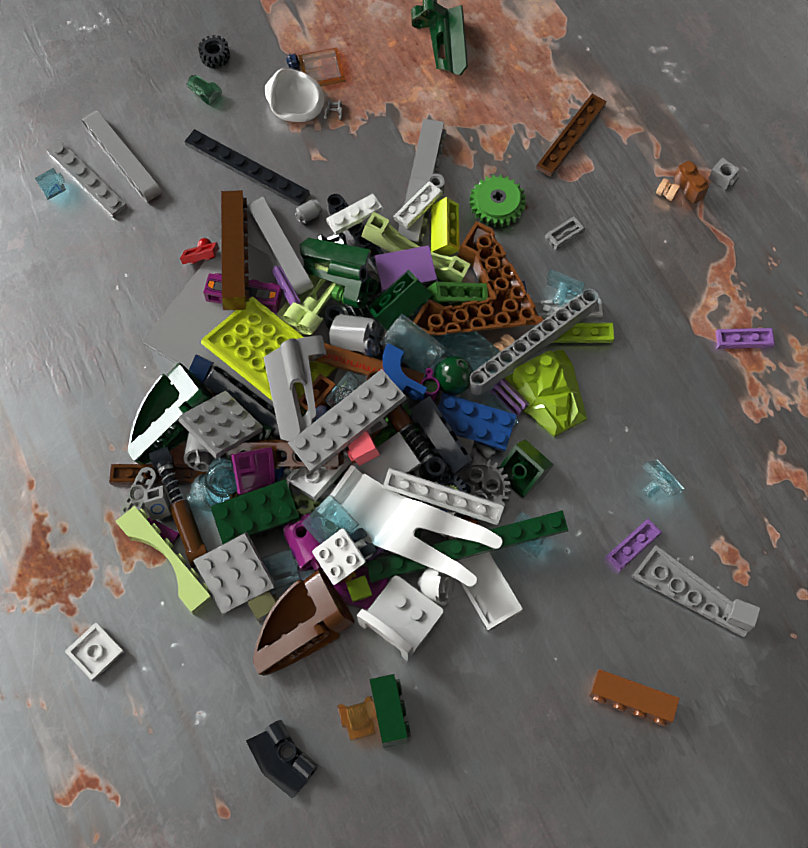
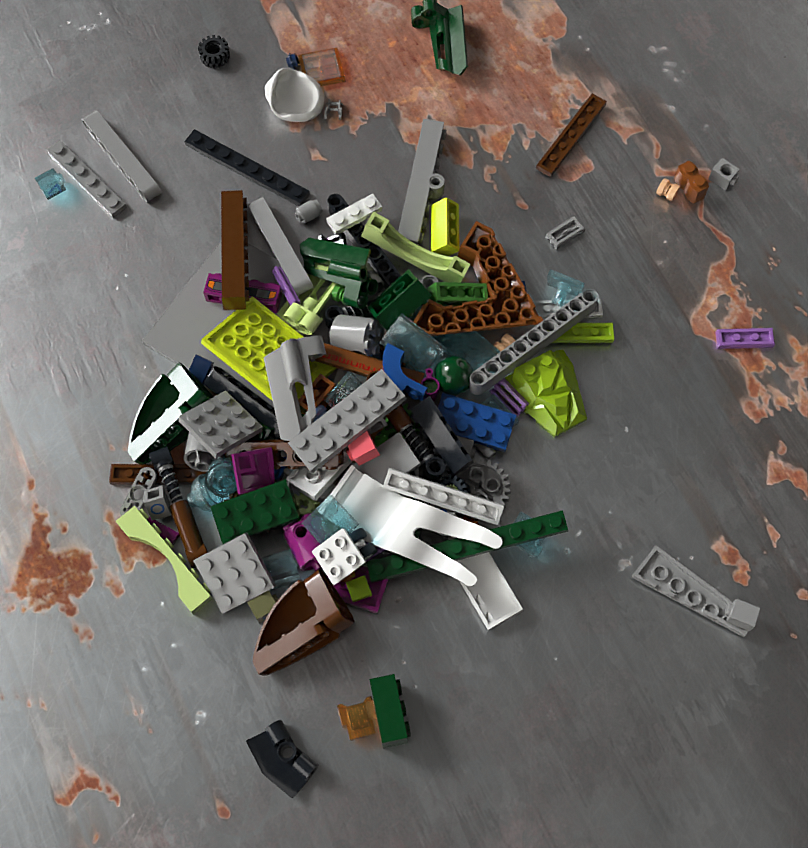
(94, 651): white plate -> none
(205, 250): red plate -> none
(207, 91): clear green piece -> none
(395, 264): medium lavender tile -> none
(401, 616): white piece -> none
(418, 205): white tile -> none
(436, 585): white cylinder -> none
(497, 200): bright green gear -> none
(525, 467): dark green slope -> none
(633, 545): medium lavender tile -> none
(634, 697): dark orange brick -> none
(661, 480): clear light blue tile -> none

